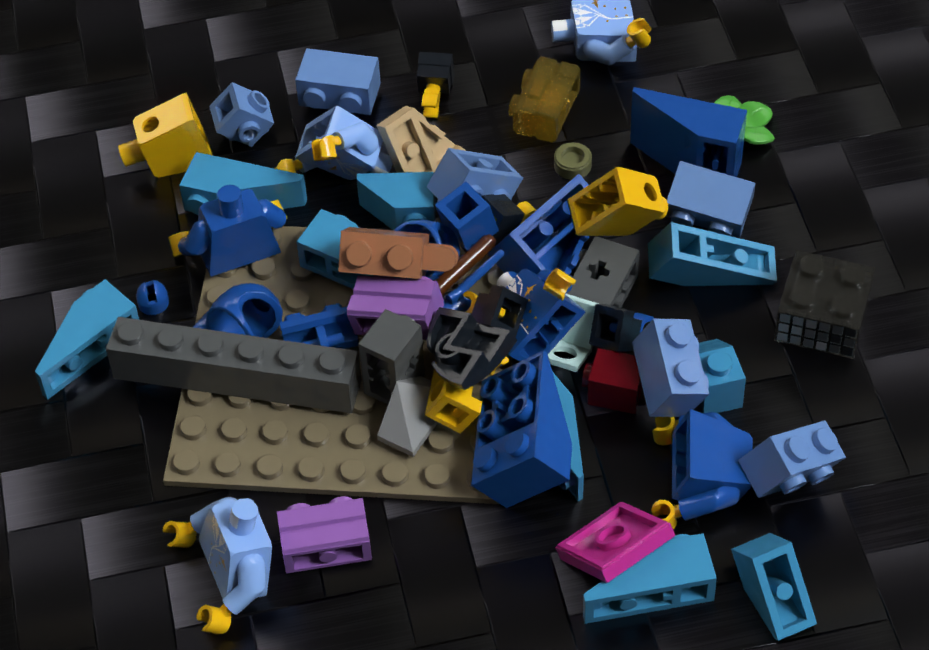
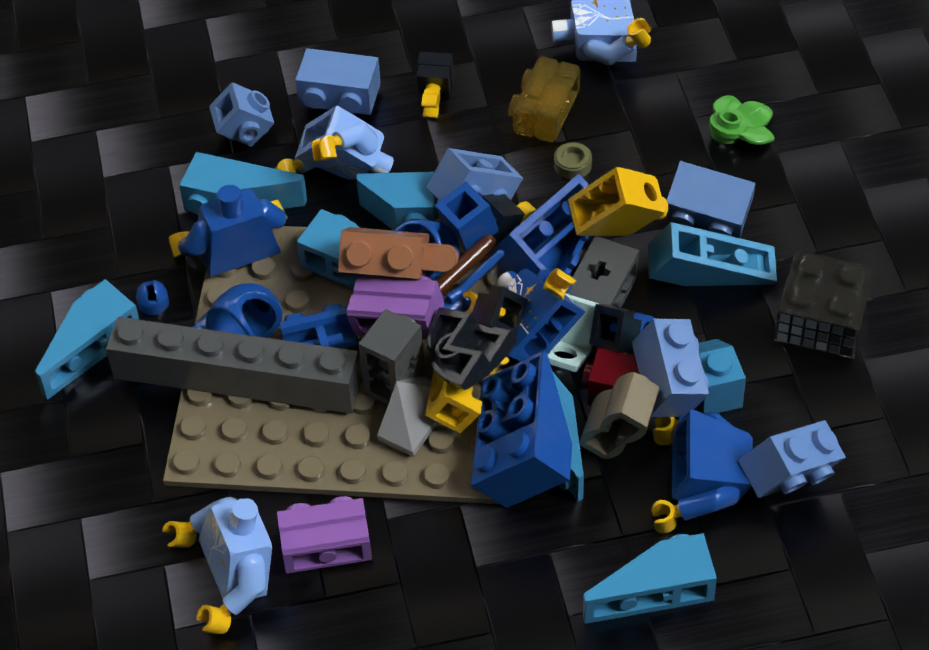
(166, 138): yellow torso -> none
(413, 141): tan wing -> none
(614, 541): dark pink tile -> none
(619, 415): none -> dark tan brick
(687, 131): blue slope -> none
(775, 584): dark azure slope -> none

